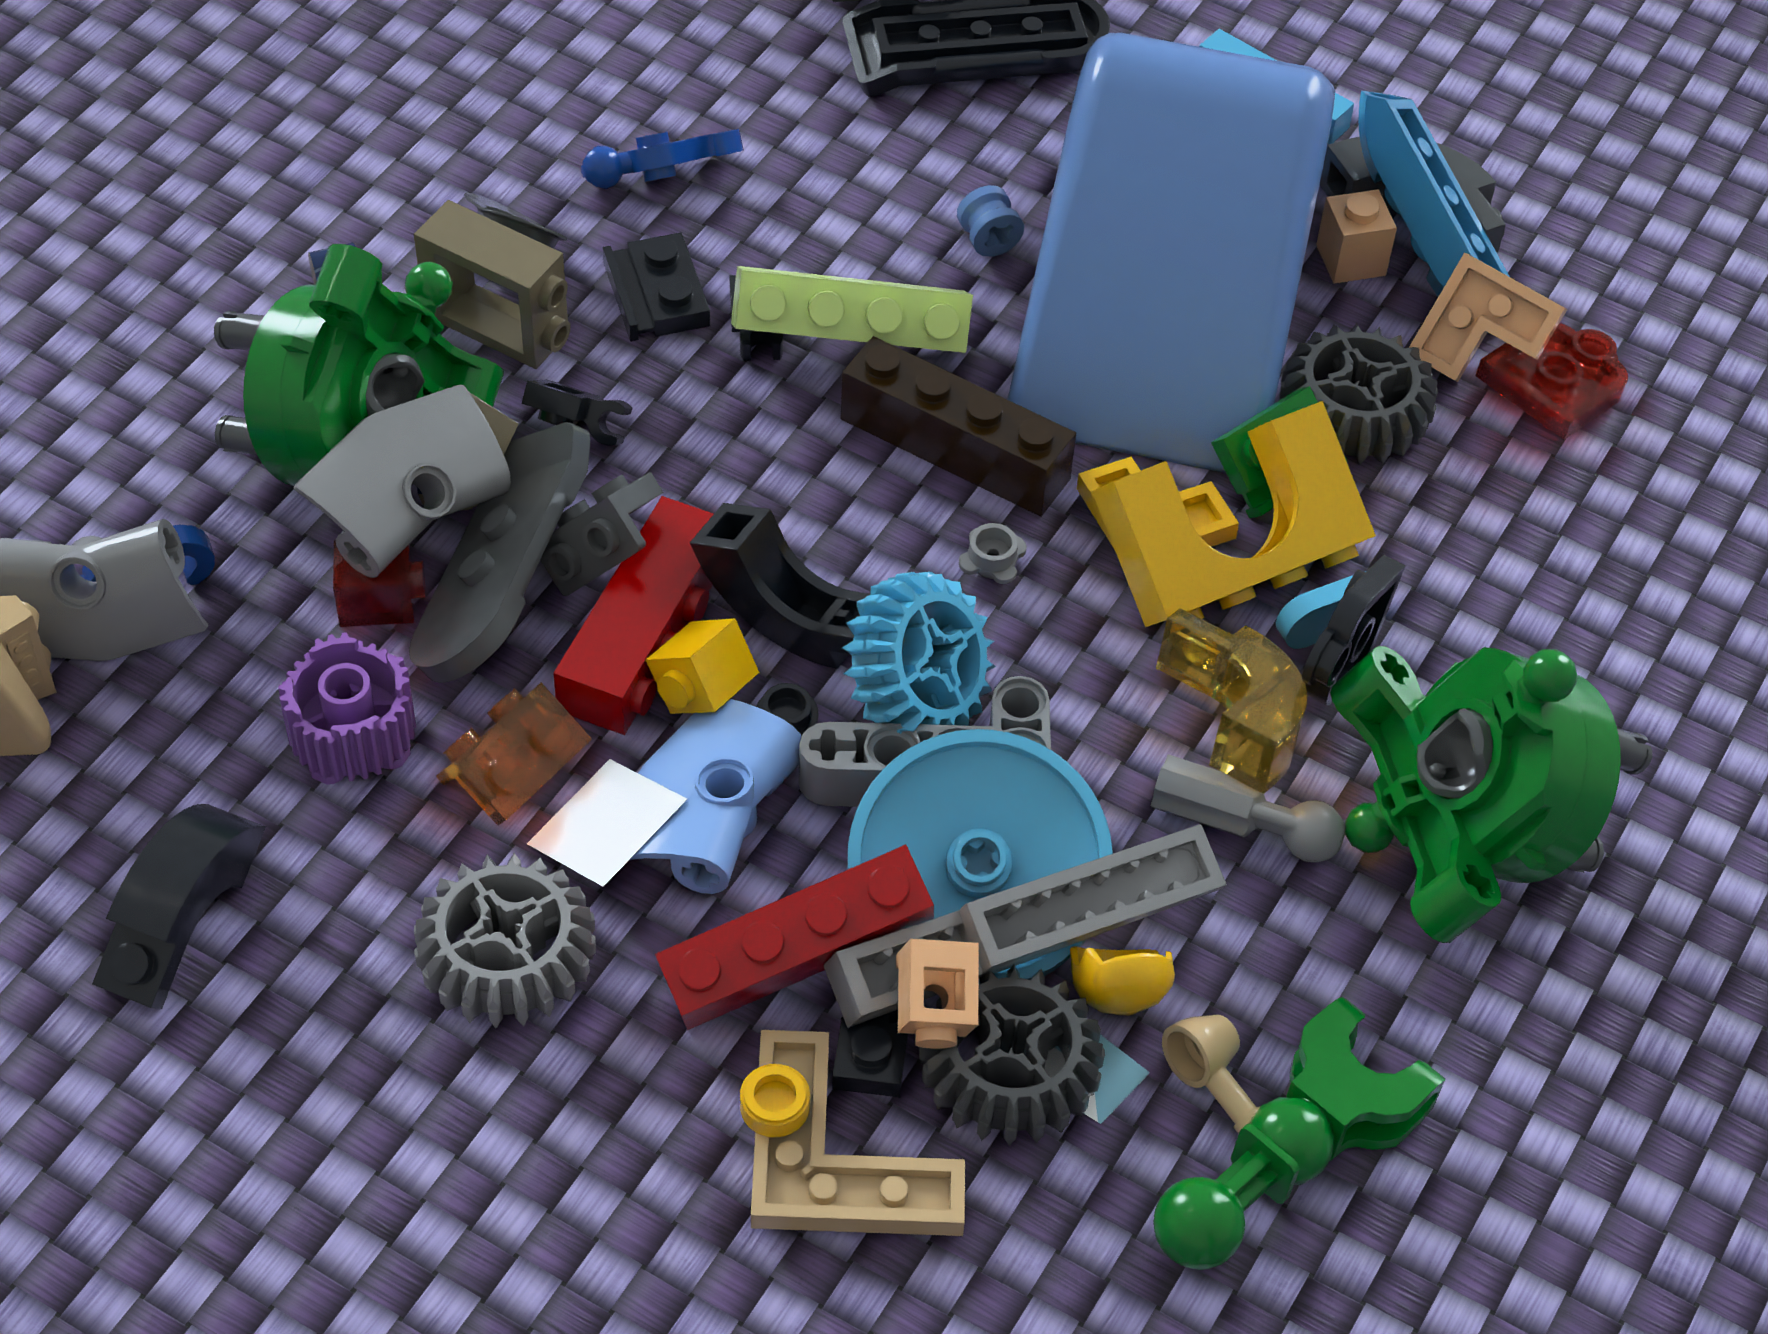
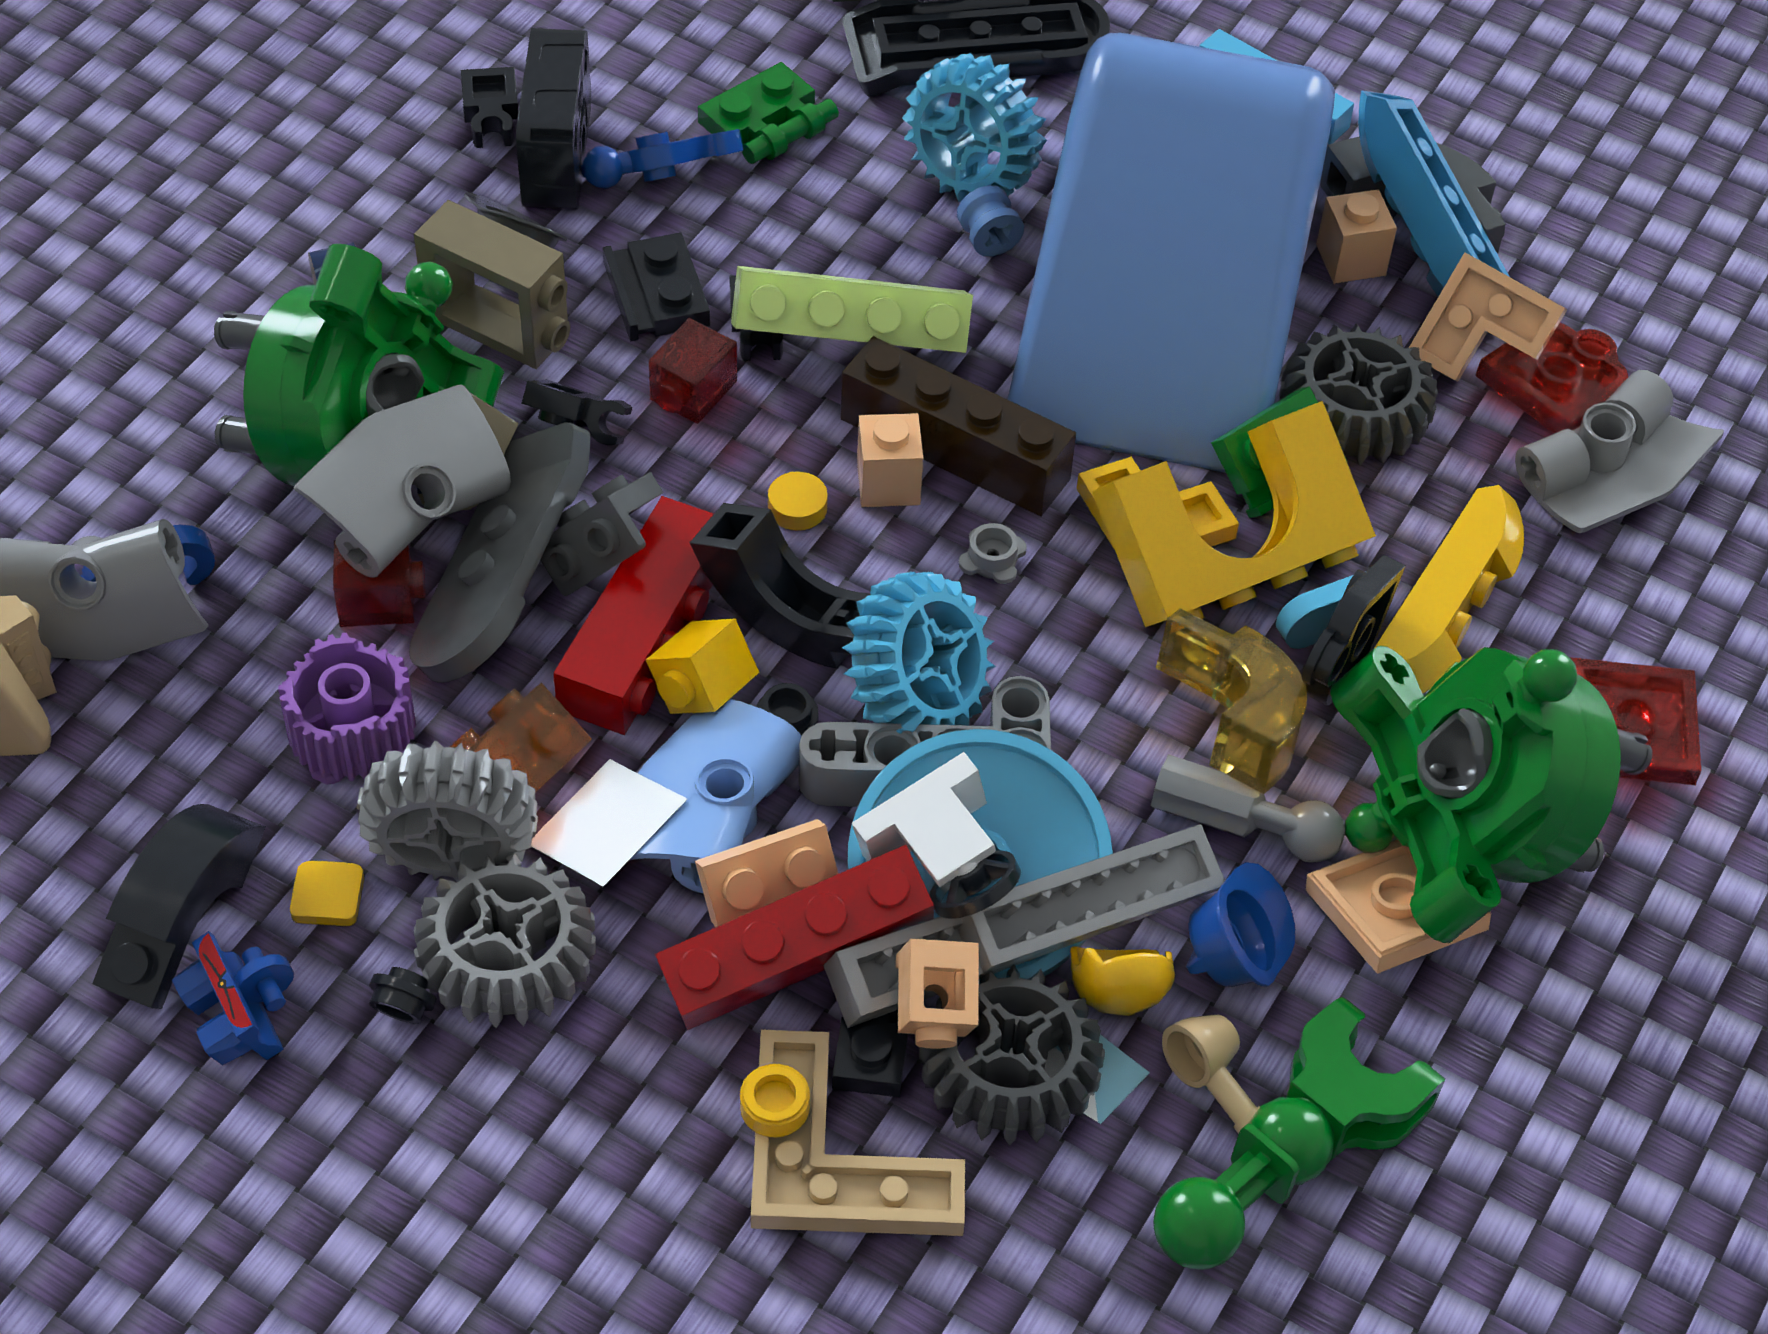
(240, 990): none -> blue hips
(327, 893): none -> yellow piece
(401, 995): none -> black plate
(446, 809): none -> light grey gear
(490, 102): none -> black plate
(553, 118): none -> black axle
(693, 371): none -> clear red brick
(765, 870): none -> light nougat plate
(769, 112): none -> green plate
(798, 500): none -> yellow tile
(889, 460): none -> light nougat brick
(943, 835): none -> white piece
(987, 119): none -> medium azure gear
(1243, 930): none -> blue piece
(1372, 908): none -> light nougat plate
(1474, 556): none -> yellow brick
(1617, 459): none -> light grey panel
(1659, 706): none -> clear red plate

